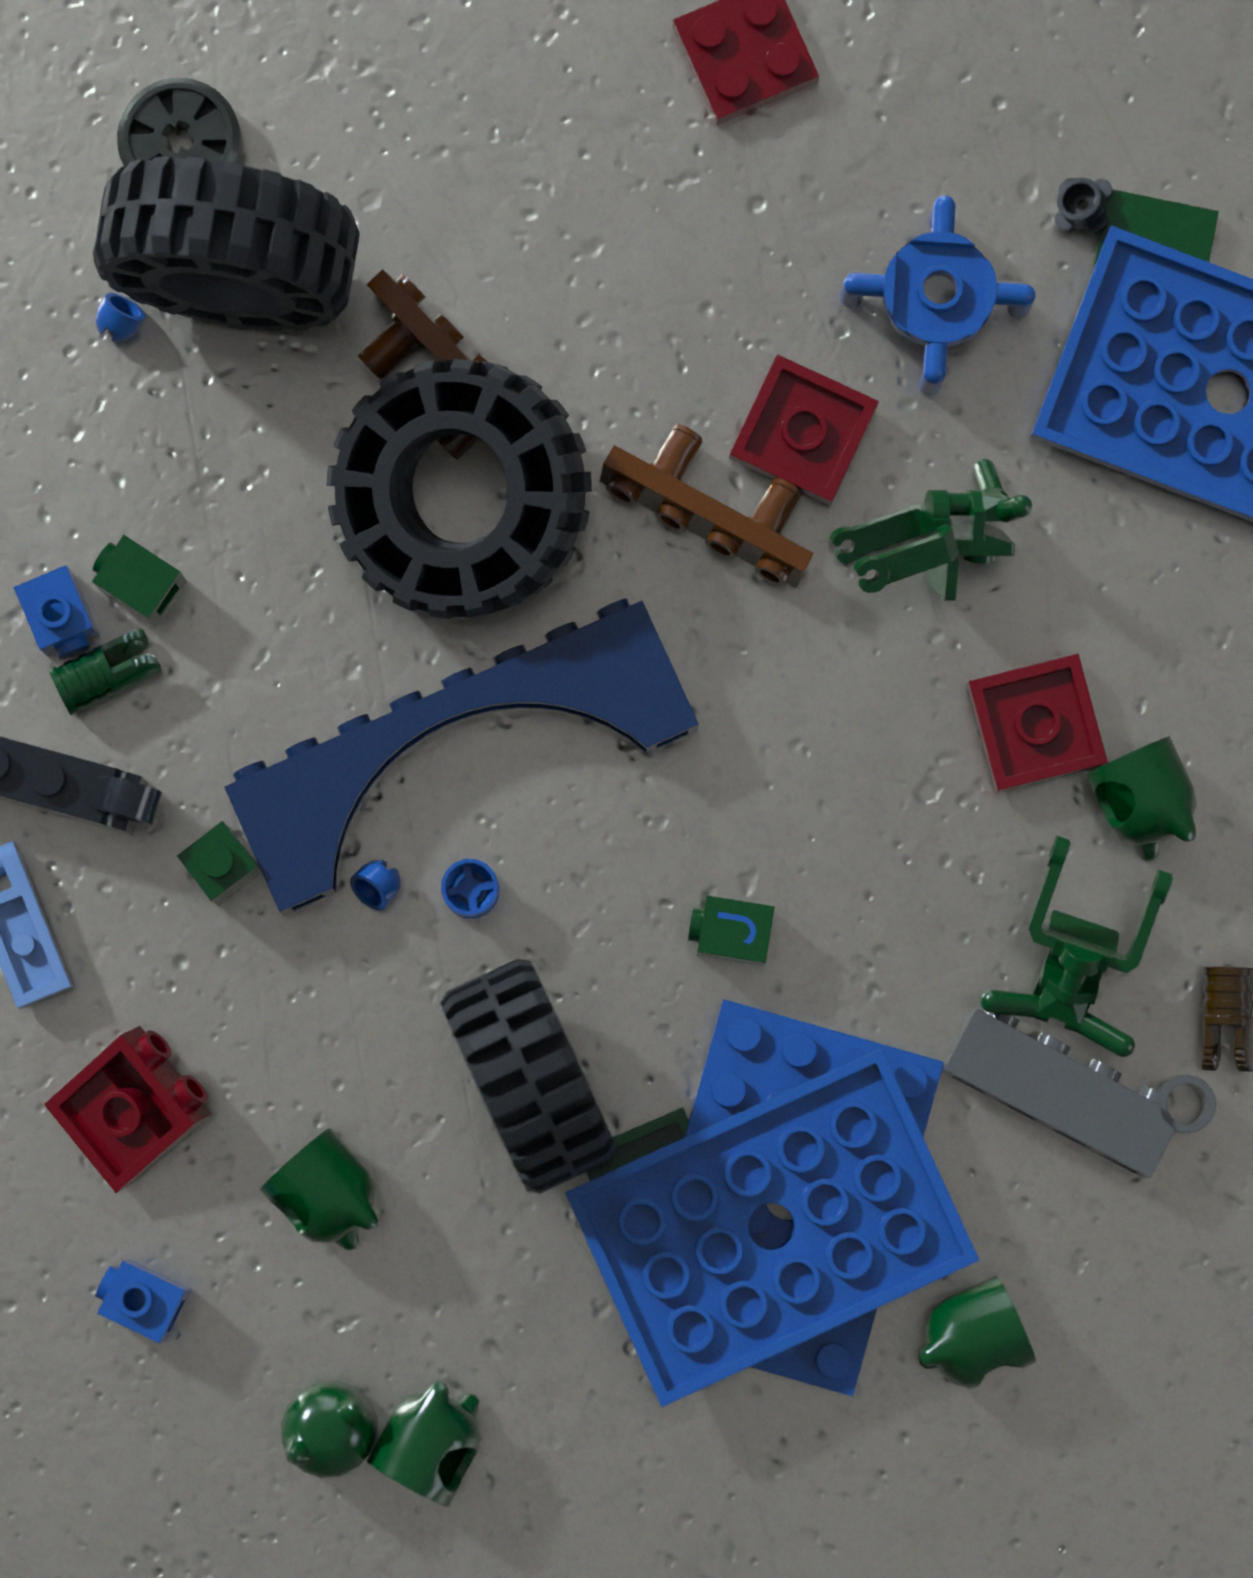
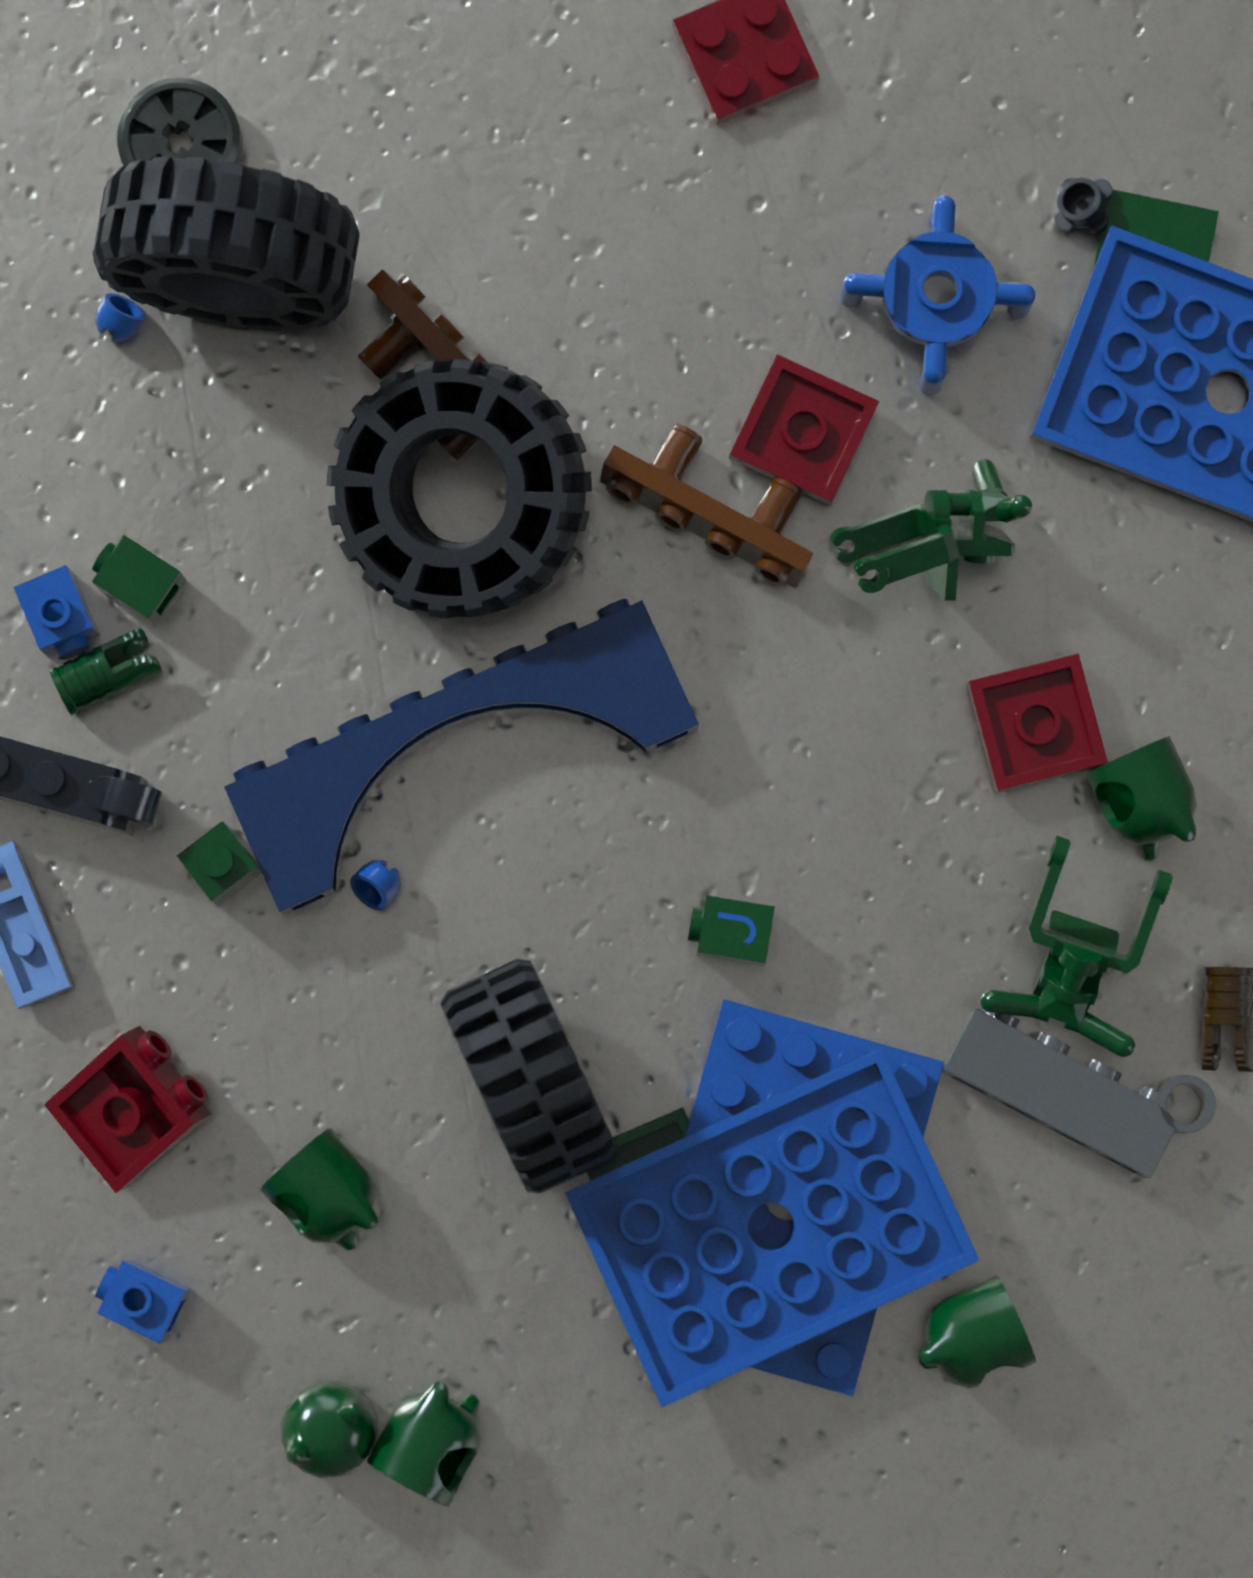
(468, 880): blue wheel -> none

